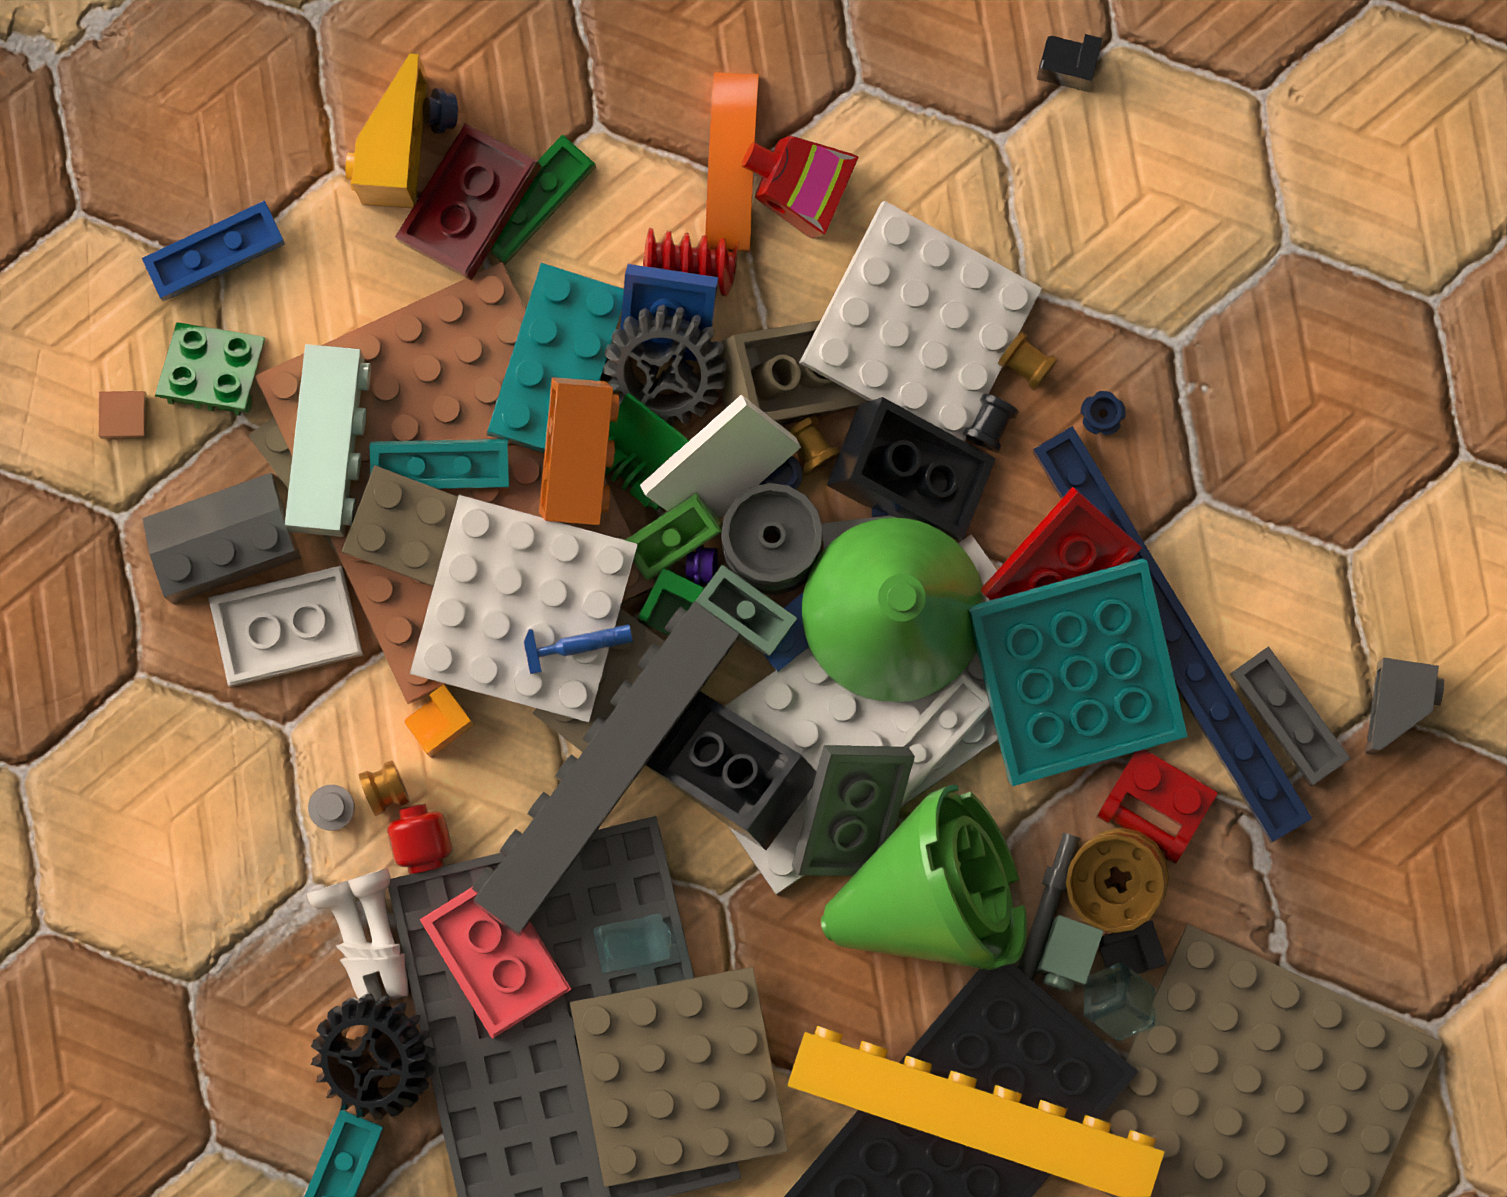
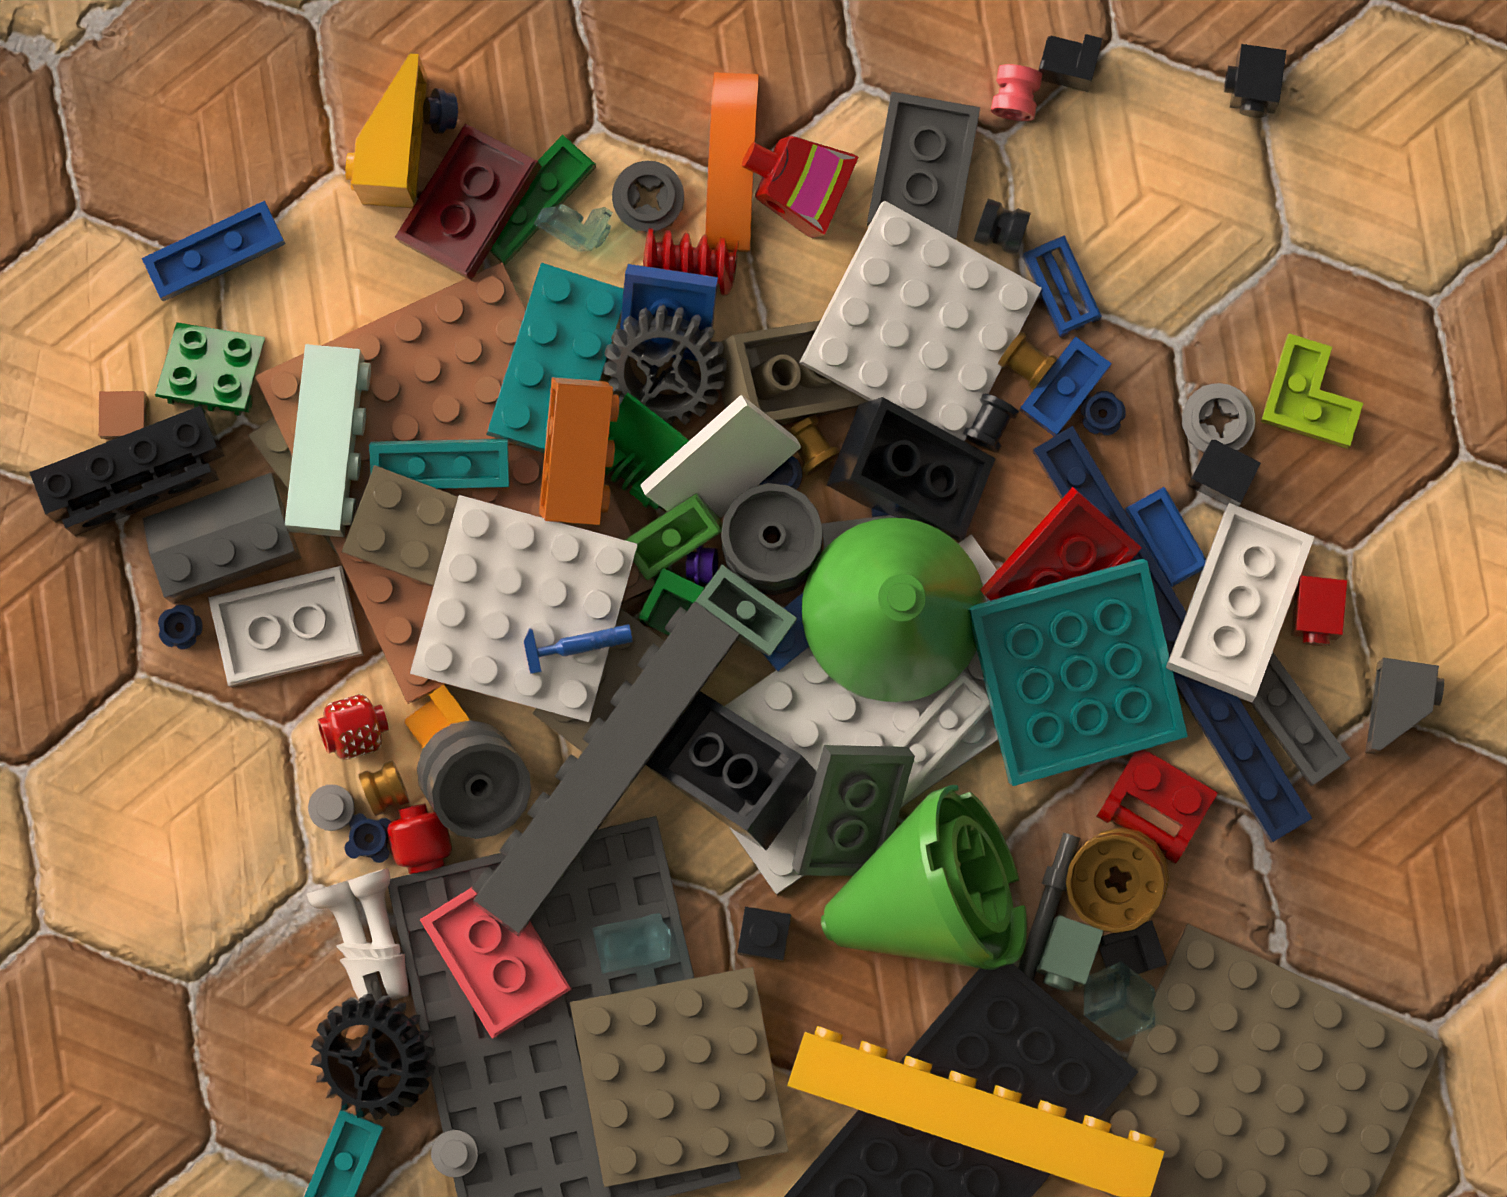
(126, 463): none -> black brick
(192, 627): none -> dark blue plate
(352, 727): none -> red head
(358, 846): none -> dark blue plate
(454, 1153): none -> light grey plate
(473, 779): none -> dark grey wheel
(567, 227): none -> clear light blue bracket
(649, 176): none -> dark grey gear
(764, 934): none -> black brick
(925, 159): none -> dark grey plate
(1002, 226): none -> black wheel
(1016, 90): none -> coral wheel
(1065, 387): none -> blue plate
(1077, 321): none -> blue tile
(1166, 536): none -> blue tile
(1224, 473): none -> black panel
(1231, 403): none -> light grey gear
(1240, 602): none -> white plate
(1256, 80): none -> black brick
(1298, 402): none -> lime plate
(1319, 610): none -> red brick

